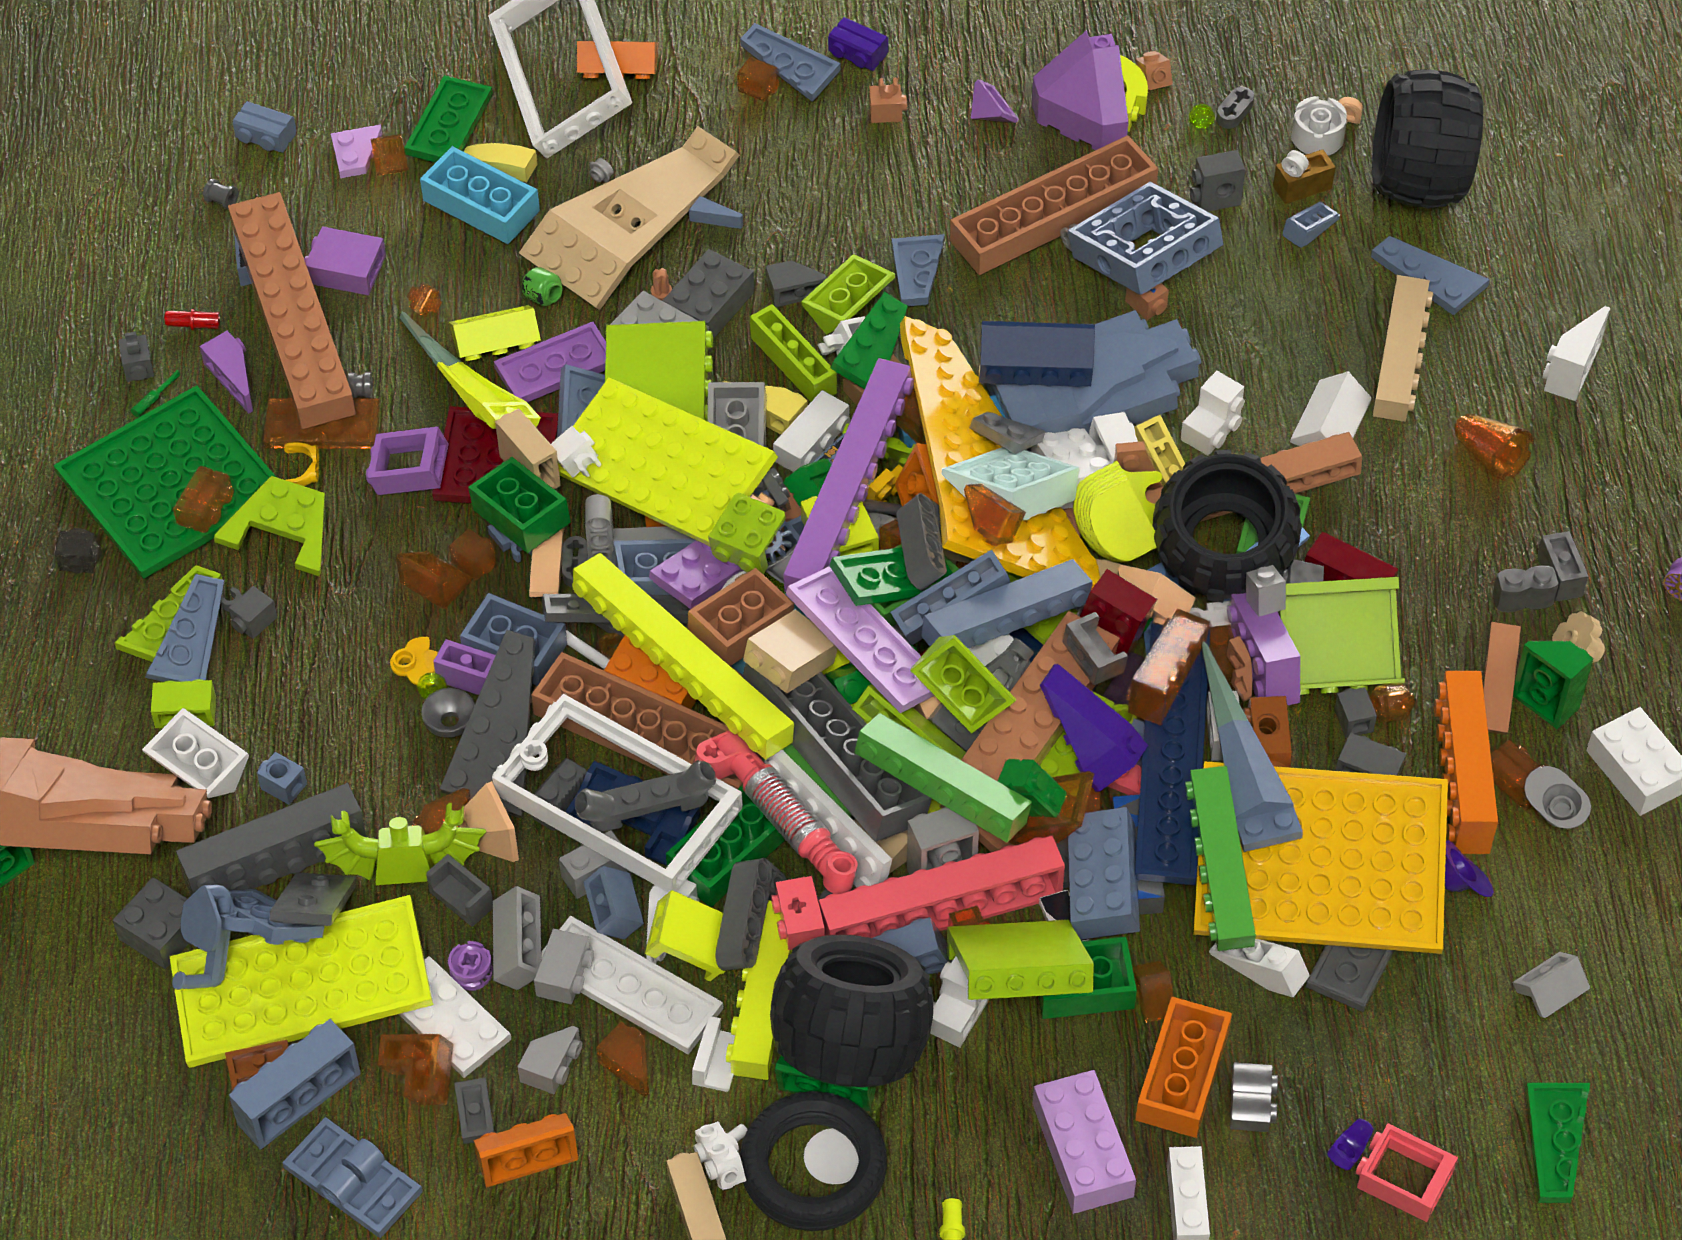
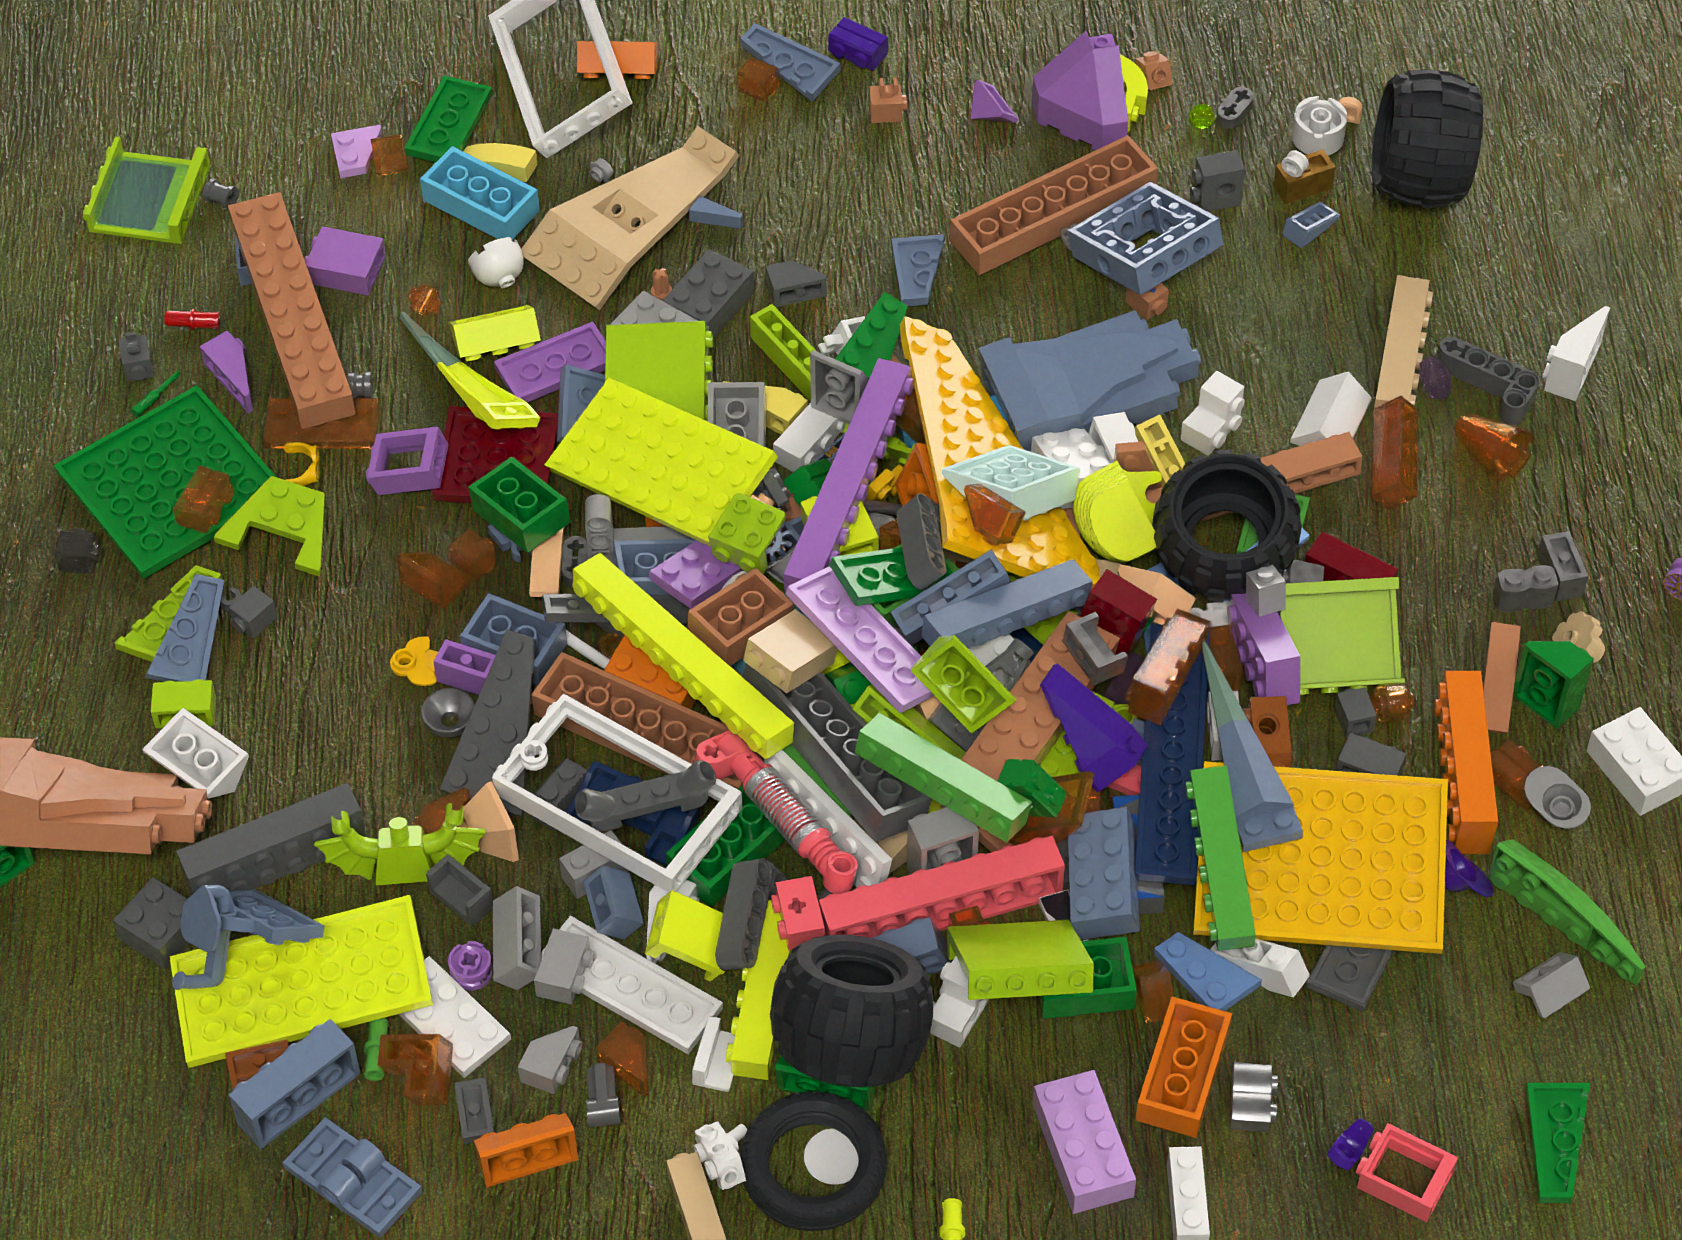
(146, 194): none -> panel
(264, 127): sand blue brick -> none
(286, 787): sand blue brick -> none
(313, 899): dark grey plate -> none
(371, 1049): none -> bright green pin
(430, 678): clear neon green plate -> none
(498, 263): none -> white cylinder
(526, 444): tan brick -> none
(542, 286): bright green head -> none
(575, 452): white brick -> none
(602, 1101): none -> dark grey piece
(835, 386): none -> light grey slope
(846, 292): lime slope -> none
(1006, 432): flat silver wing -> none
(1036, 353): dark blue slope -> none
(1204, 973): none -> medium blue wing
(1241, 661): nougat slope -> none
(1395, 452): none -> clear orange brick
(1431, 368): none -> clear purple gear
(1450, 283): sand blue wing -> none
(1493, 374): none -> dark grey beam
(1563, 906): none -> bright green wedge

